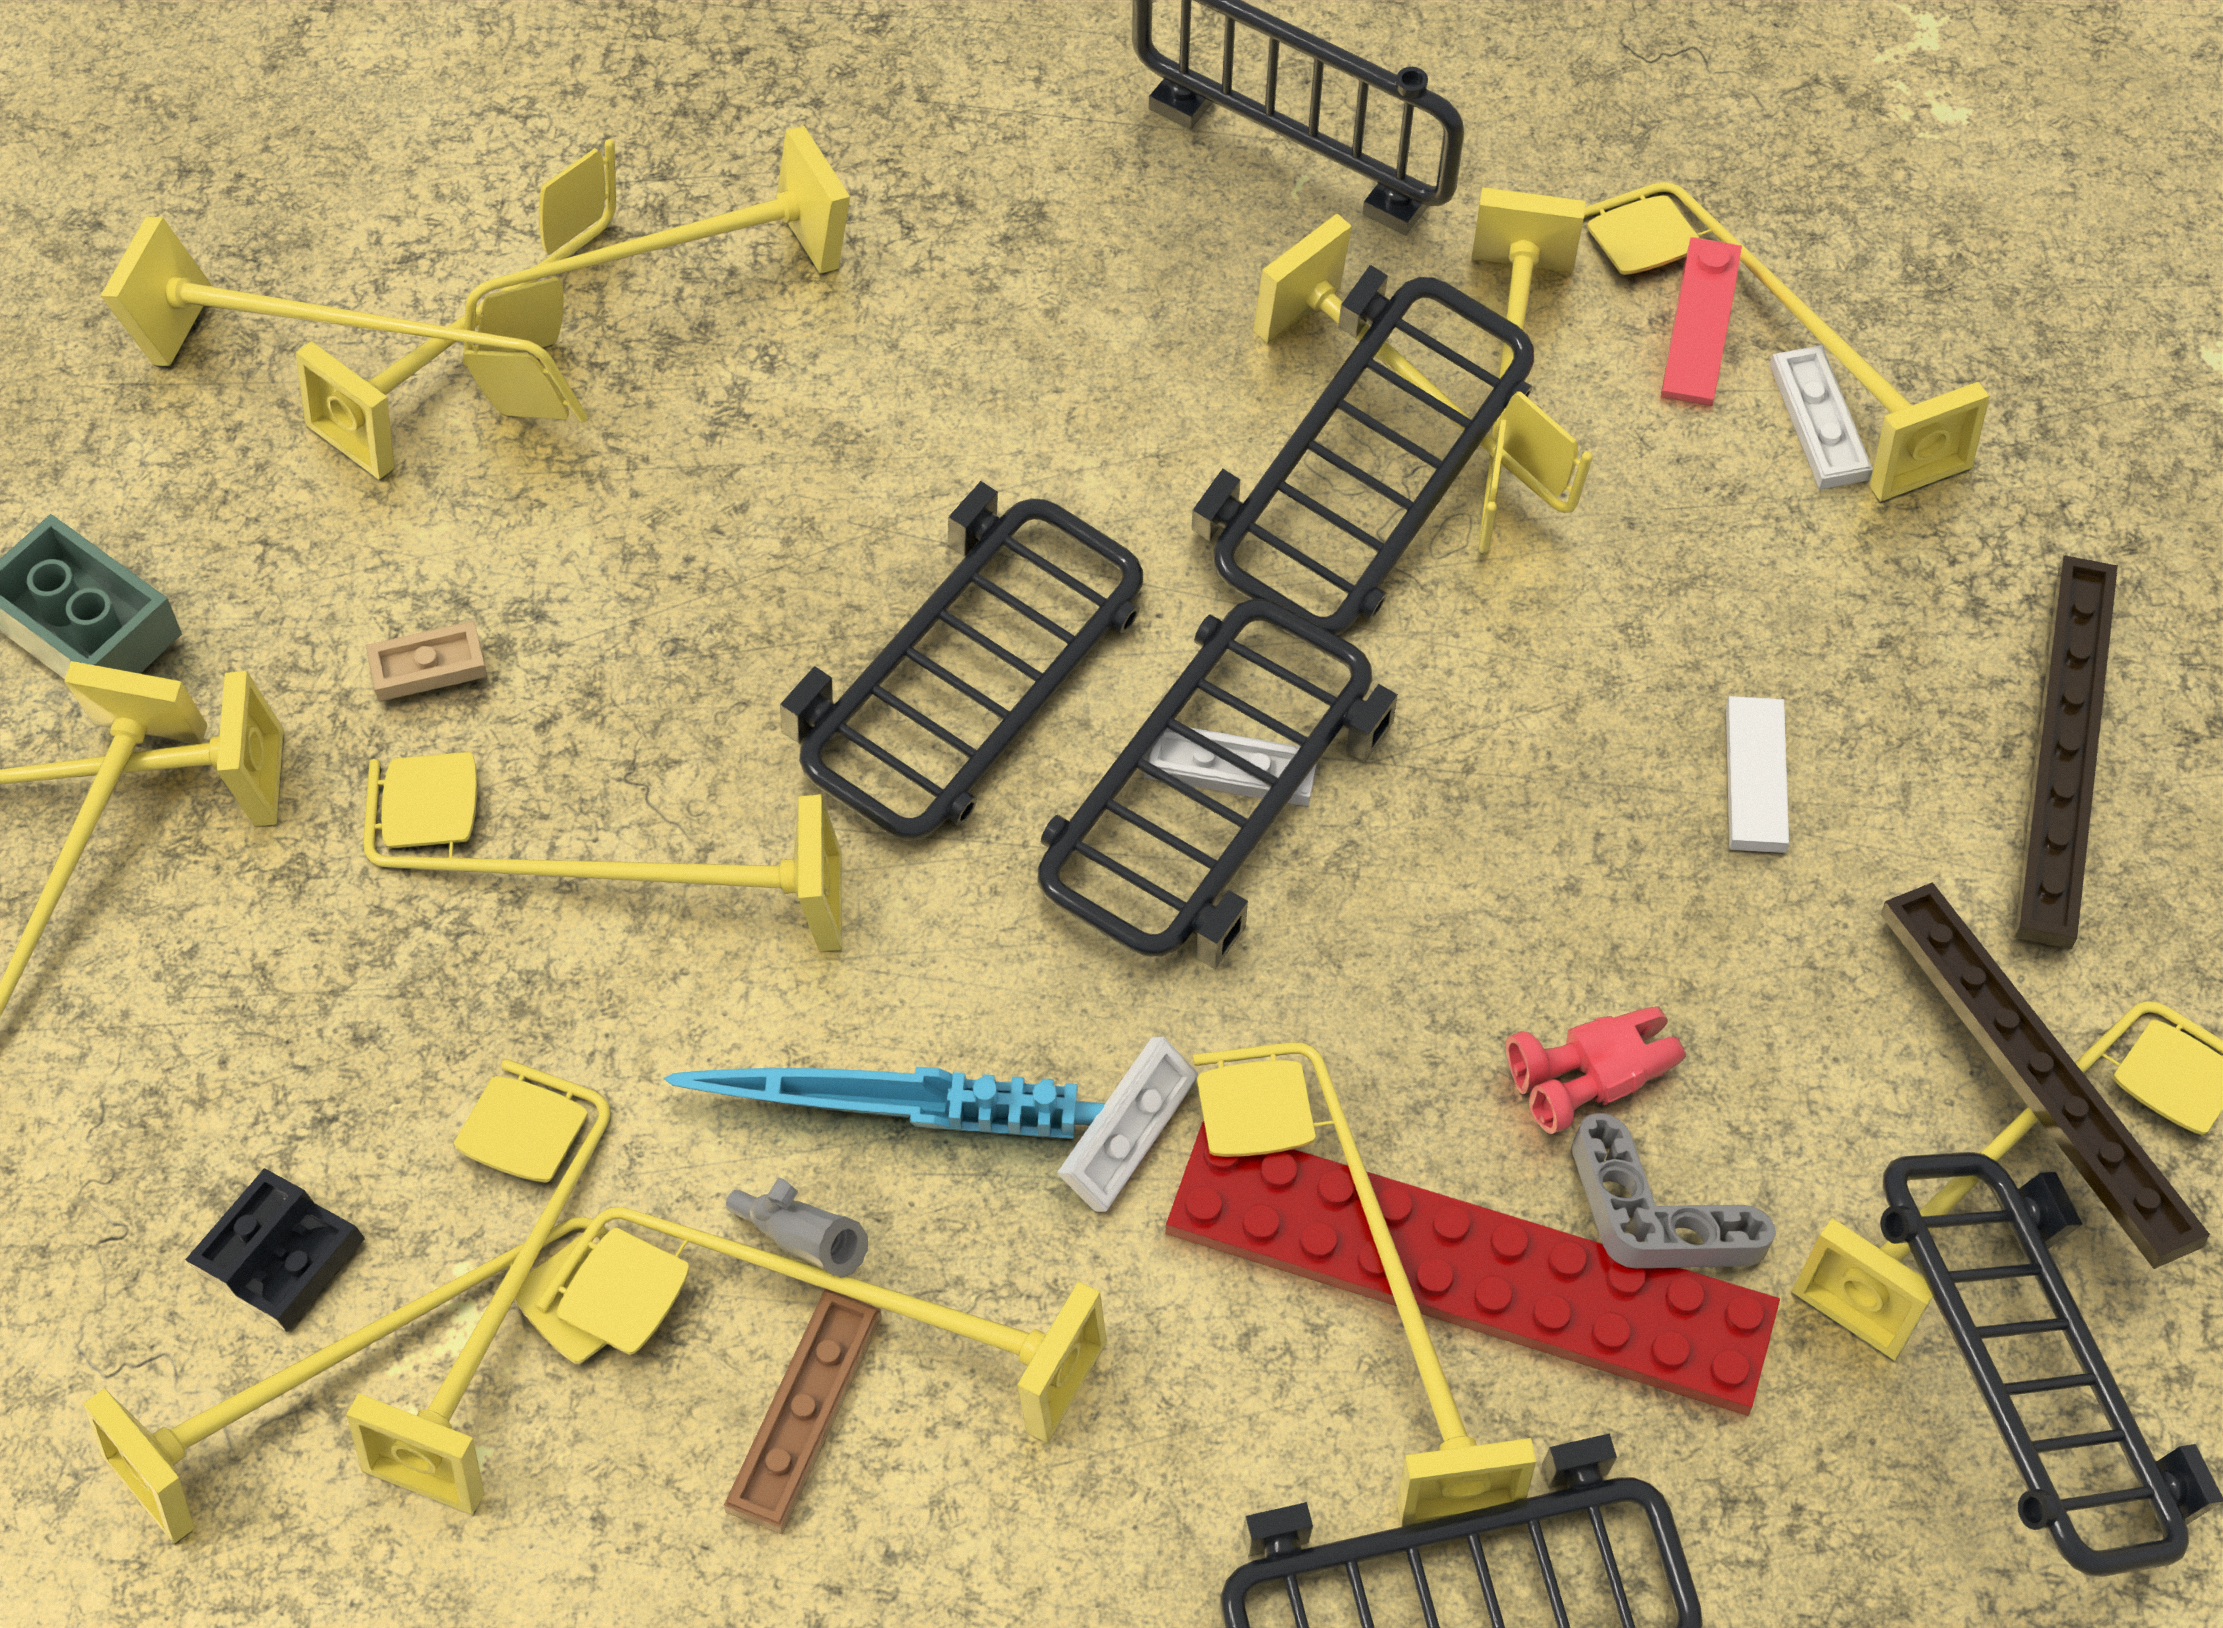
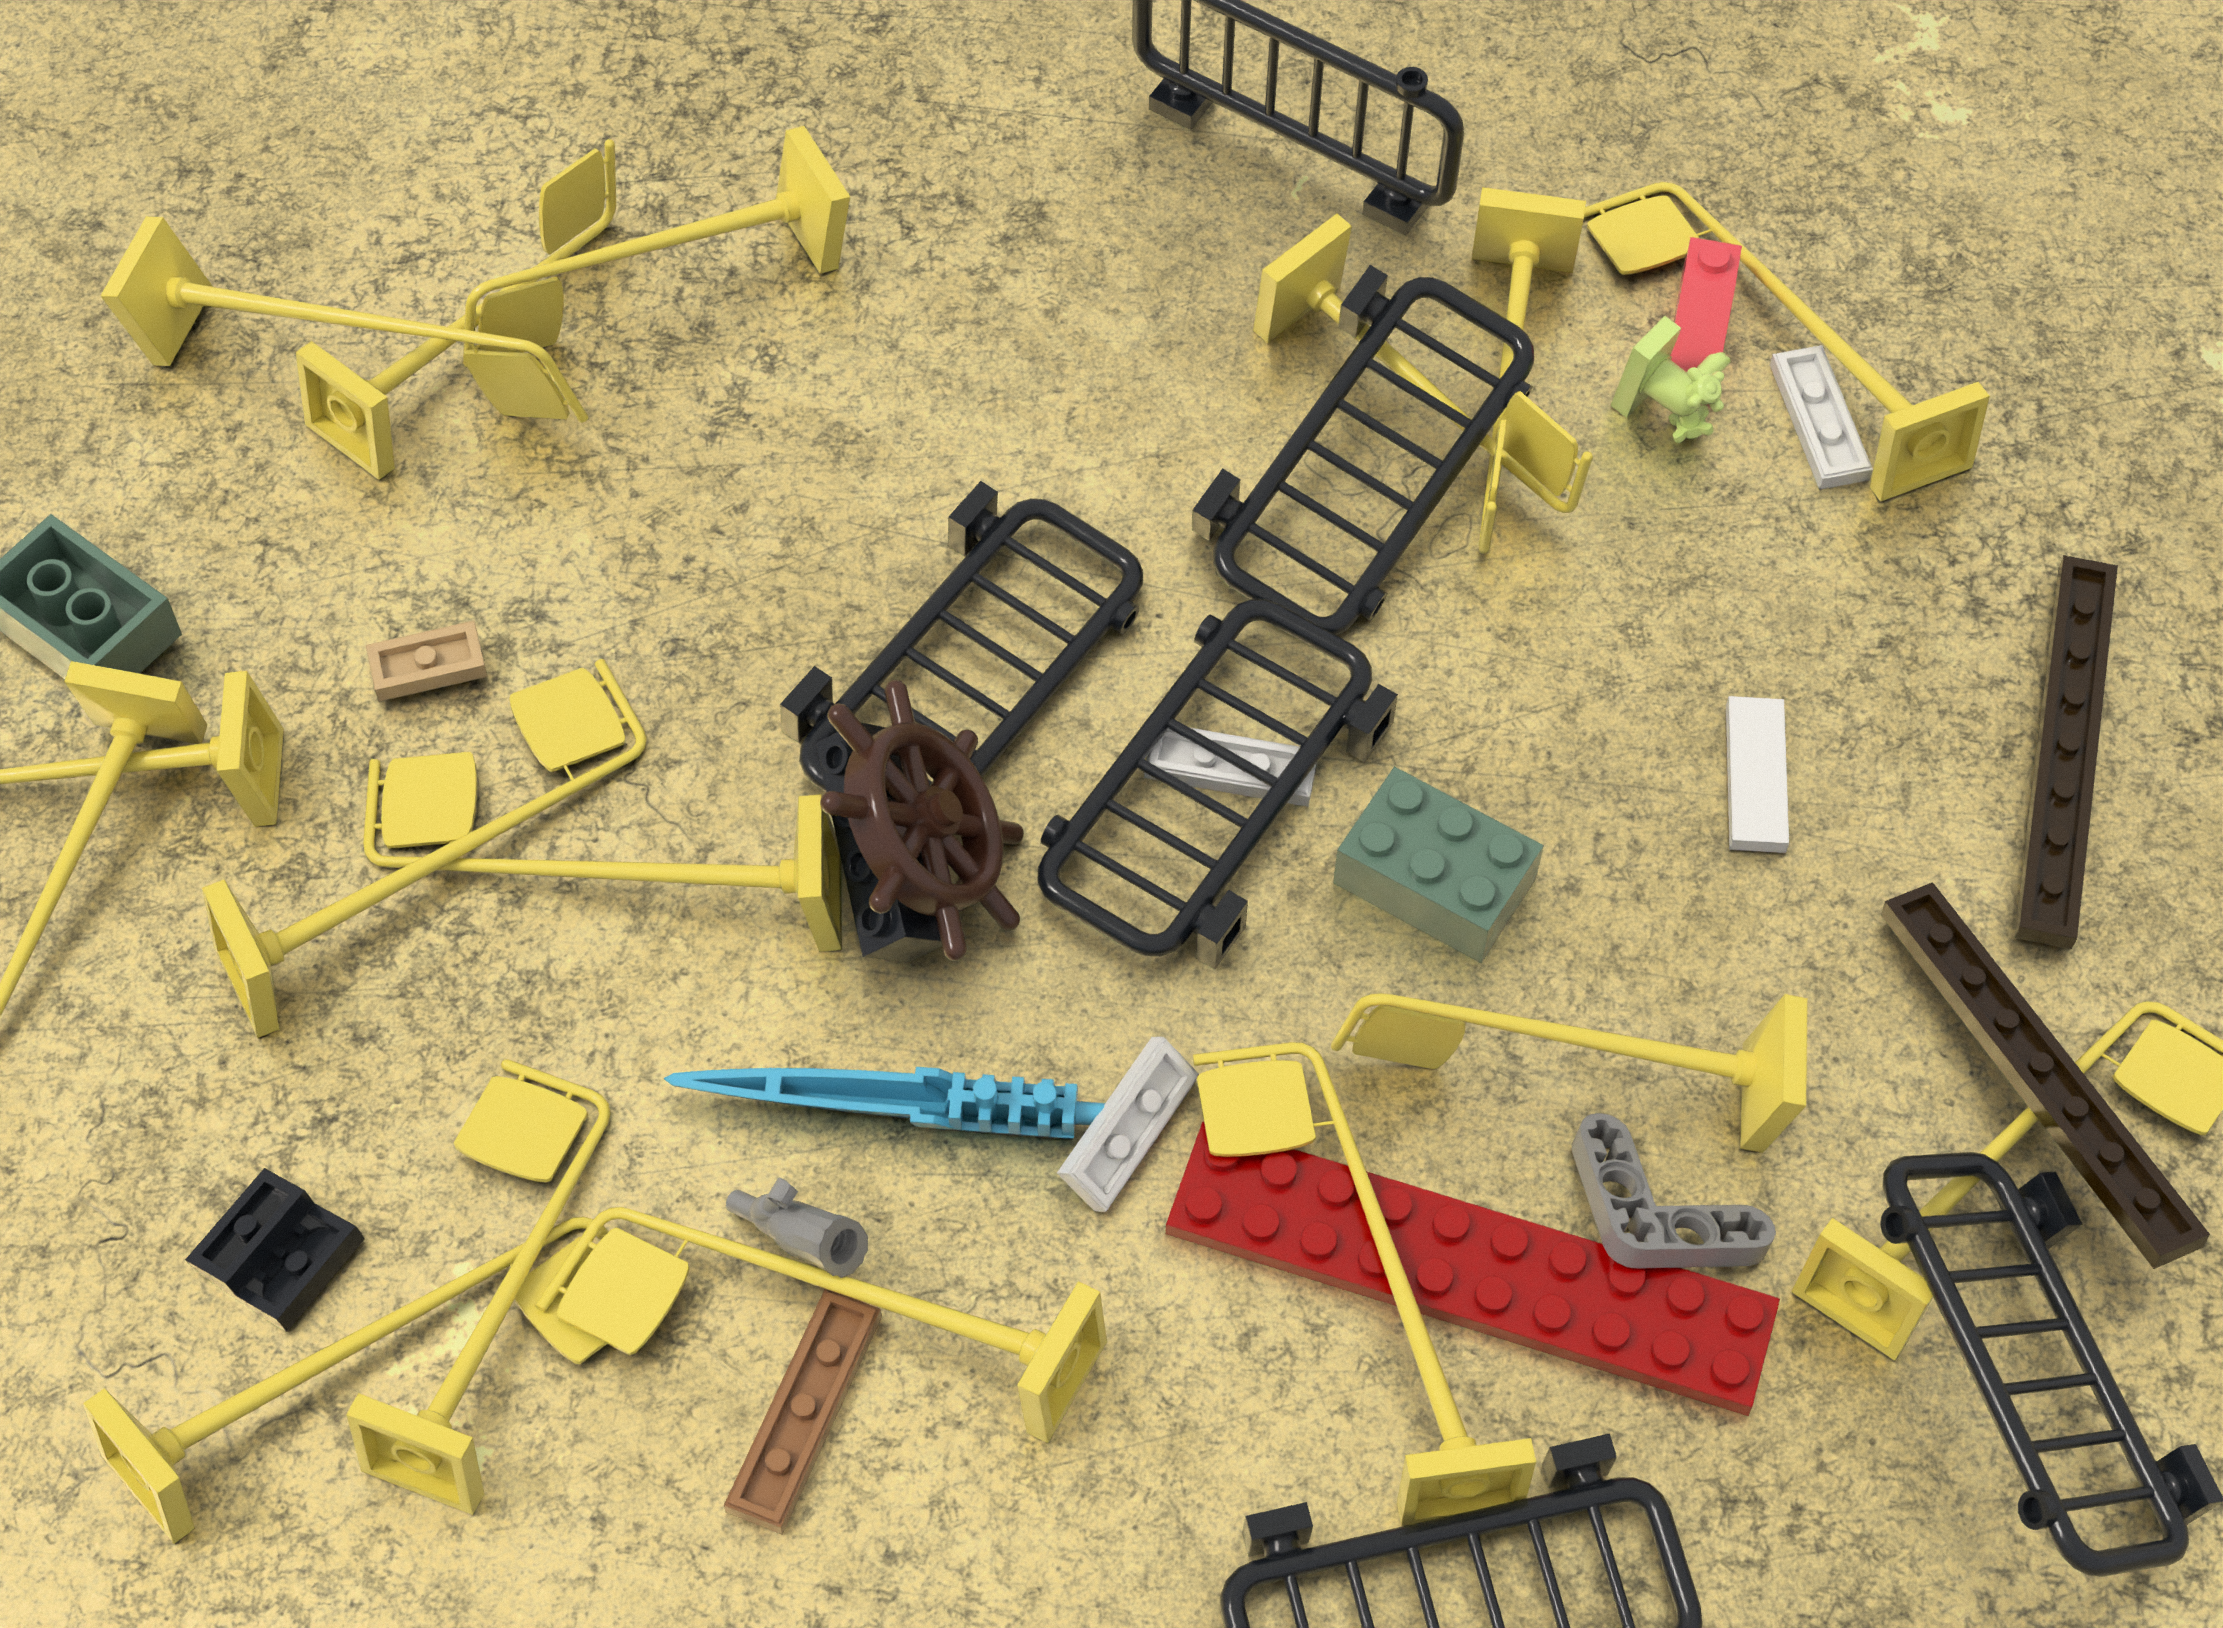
(562, 725): none -> light yellow piece
(901, 831): none -> reddish brown brick
(1437, 864): none -> sand green brick
(1605, 1049): coral piece -> none
(1656, 375): none -> yellowish green piece
(1768, 1067): none -> light yellow piece

